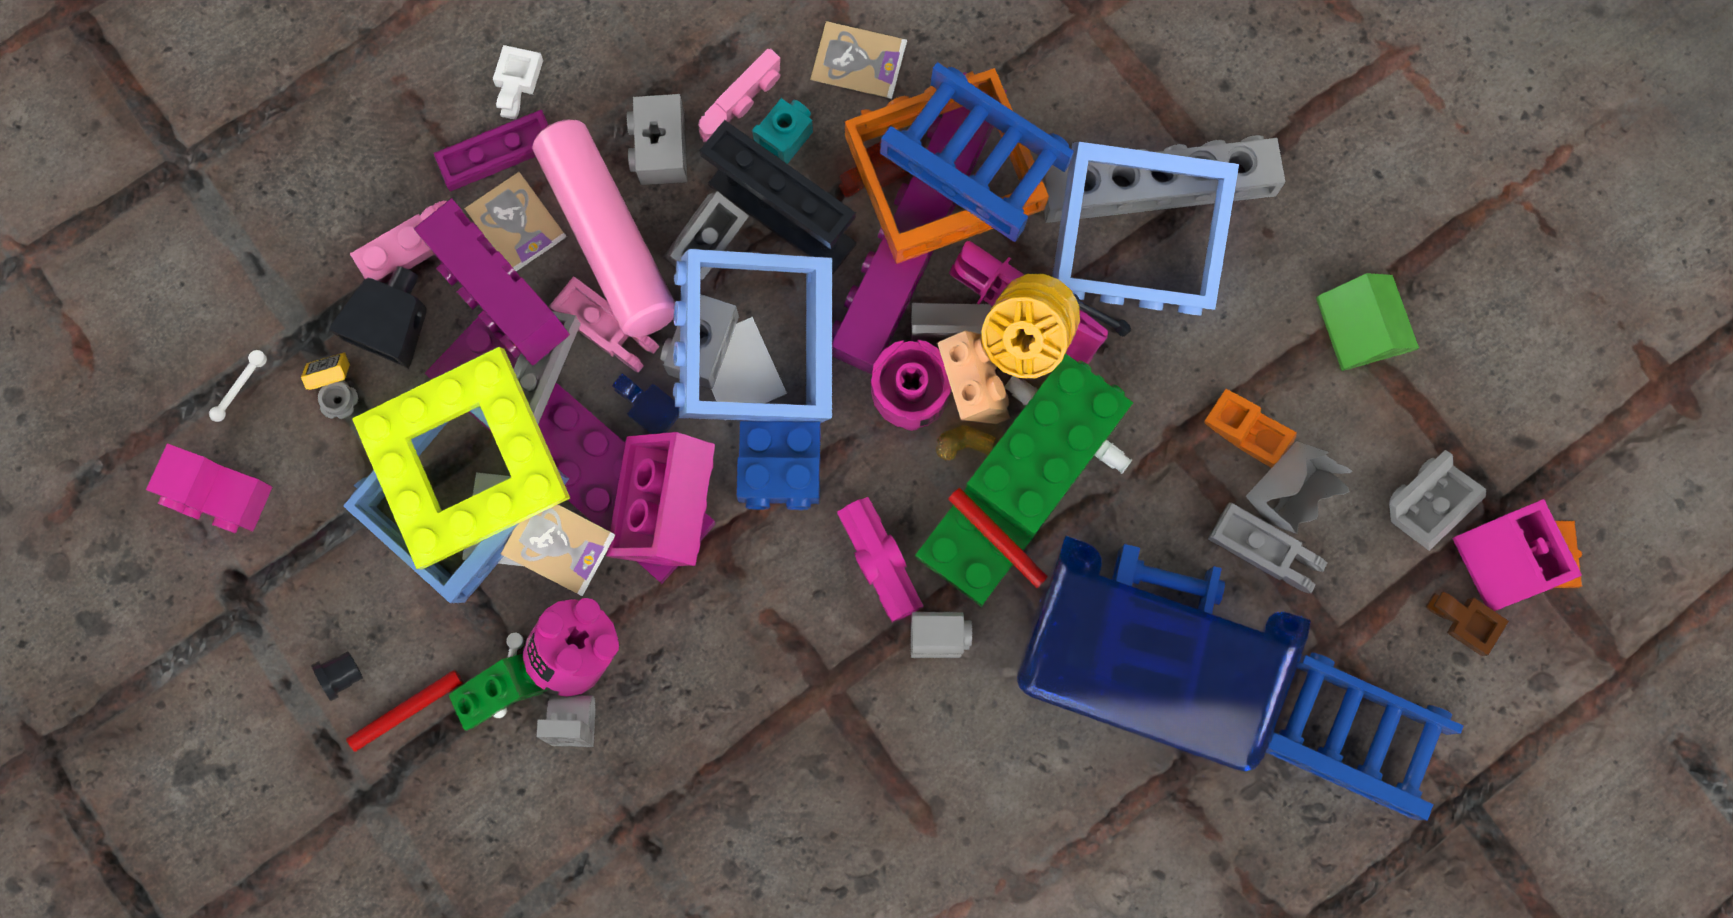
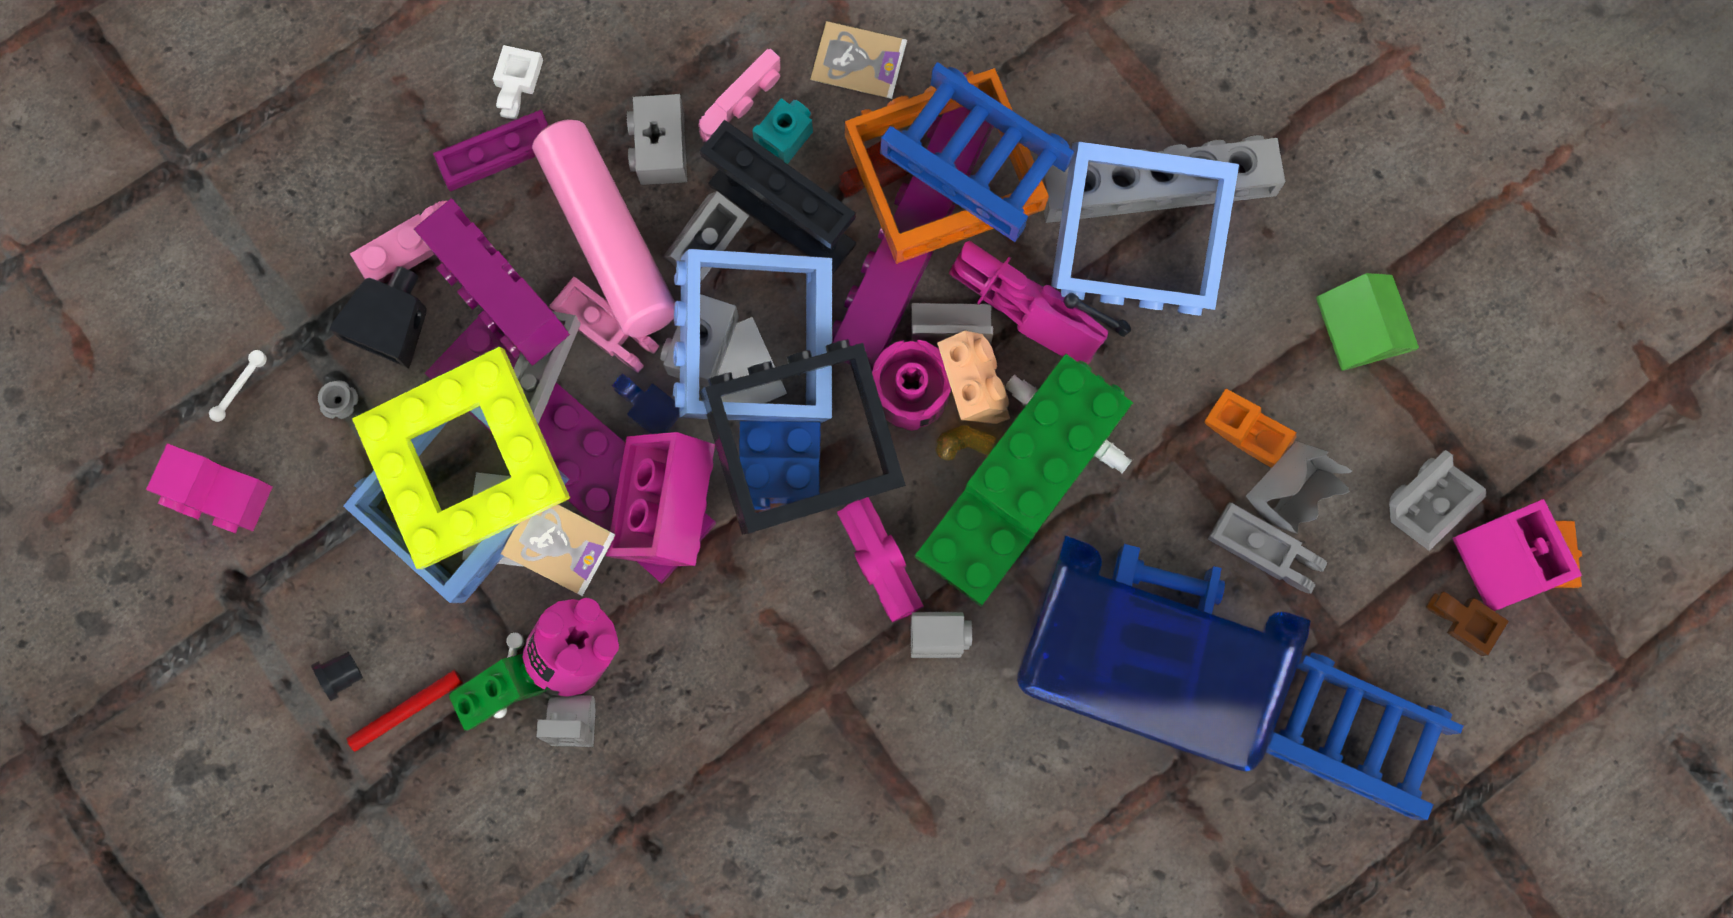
(325, 371): yellow tile -> none
(515, 221): sticker -> none
(764, 374): none -> black window
(998, 537): red bar -> none
(1042, 309): yellow wheel -> none

